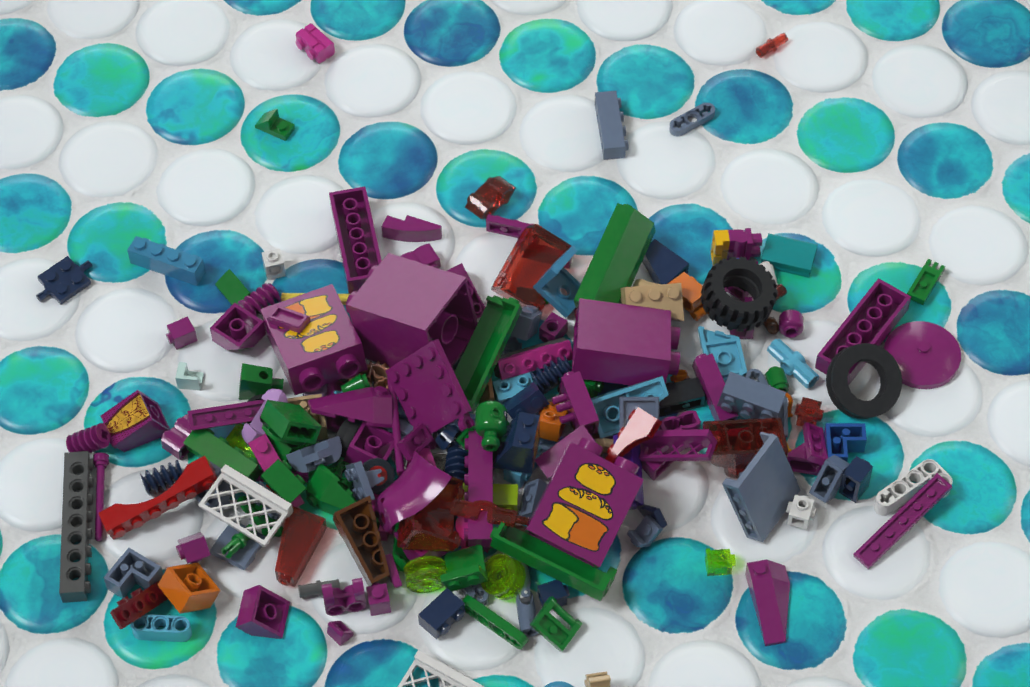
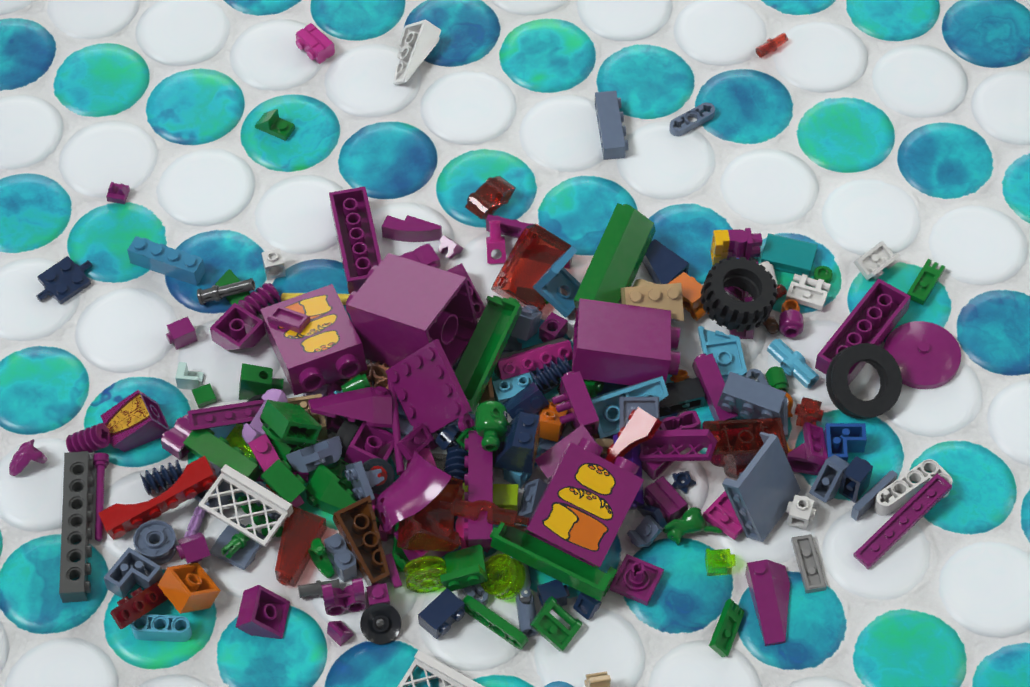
(23, 456): none -> magenta piece
(118, 193): none -> magenta tile
(158, 532): none -> sand blue wheel
(195, 522): none -> lavender axle
(204, 395): none -> green tile
(217, 293): none -> dark grey pin
(320, 559): none -> green helmet
(341, 557): none -> sand blue brick
(390, 627): none -> black dish
(416, 44): none -> white wedge
(452, 246): none -> tile
(495, 241): none -> dark pink bracket
(586, 606): none -> dark blue tile
(636, 579): none -> magenta plate
(664, 496): none -> magenta brick
(682, 476): none -> dark blue plate
(691, 522): none -> green animal
(723, 516): none -> dark pink wing
(726, 628): none -> green hinge
(790, 304): none -> orange plate
(808, 295): none -> white plate
(808, 563): none -> light grey tile
(823, 273): none -> green tile
(869, 498): none -> sand blue tile
(875, 260): none -> white bracket

